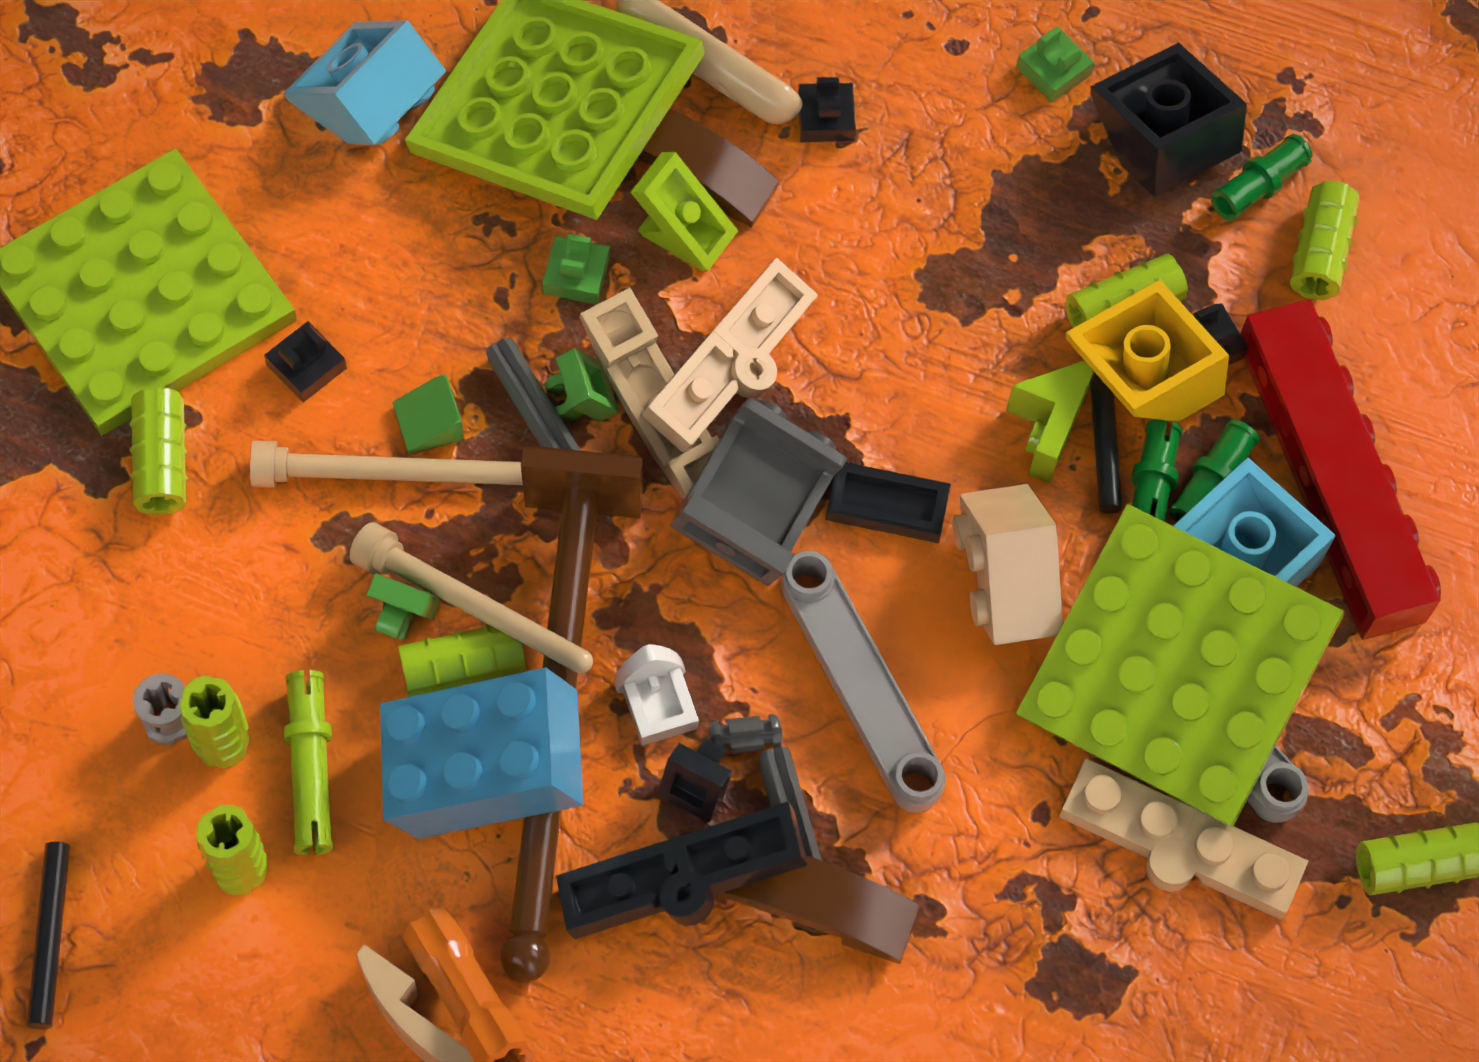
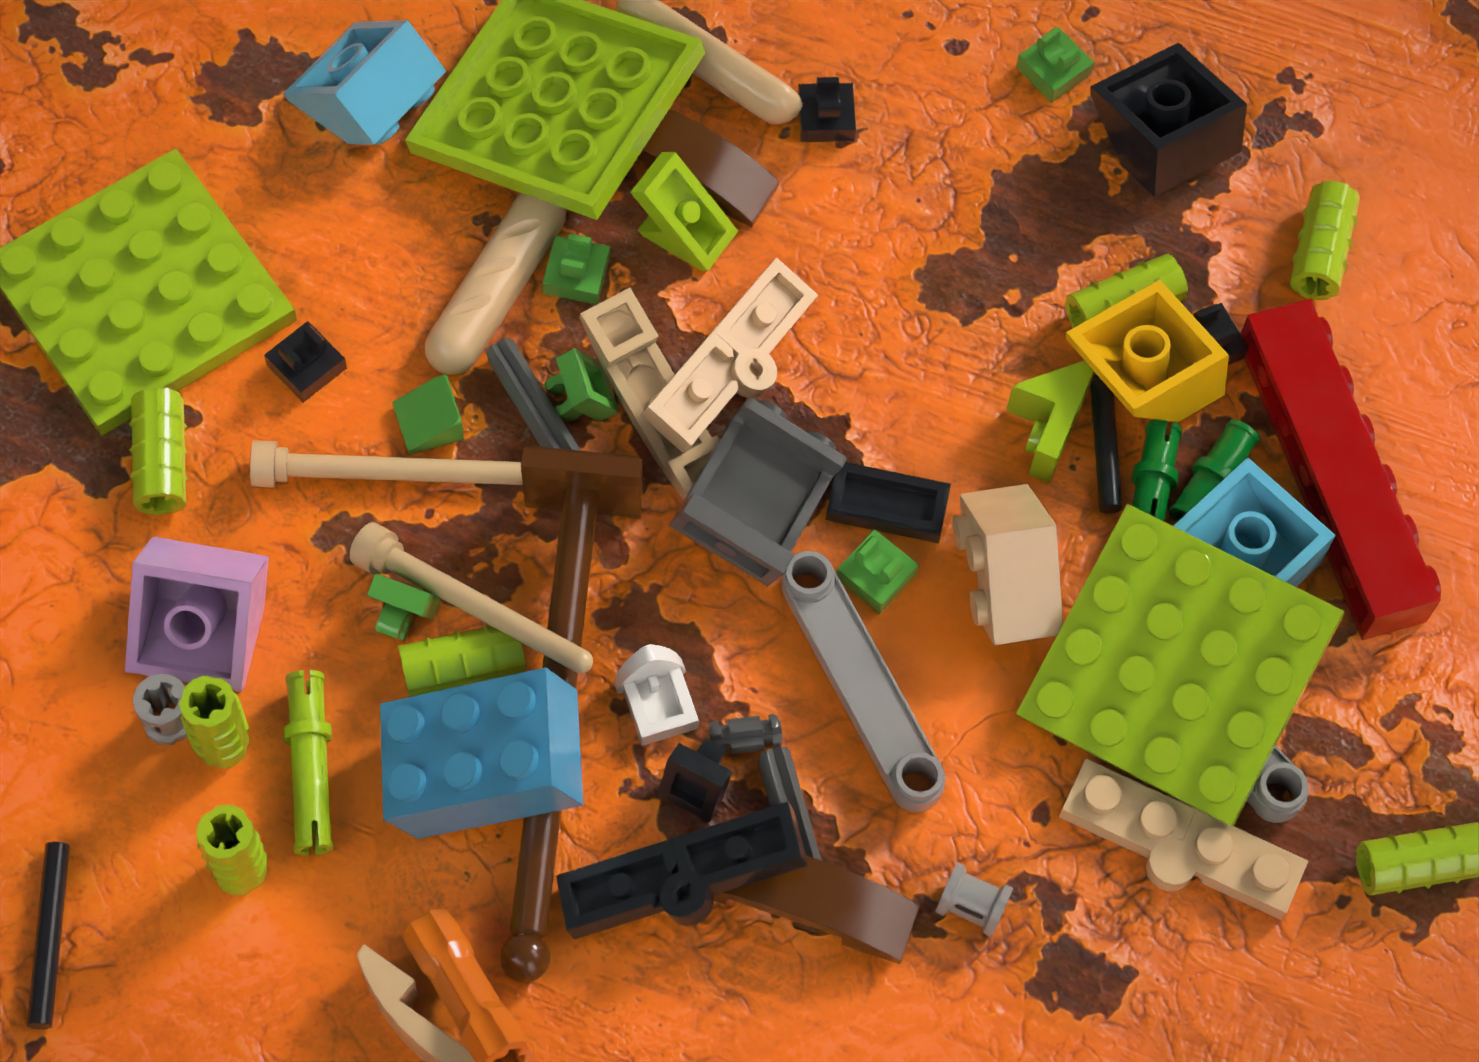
(195, 611): none -> lavender slope
(493, 284): none -> tan piece
(877, 571): none -> bright green tile
(974, 899): none -> light grey bush
(1261, 177): green pin -> none

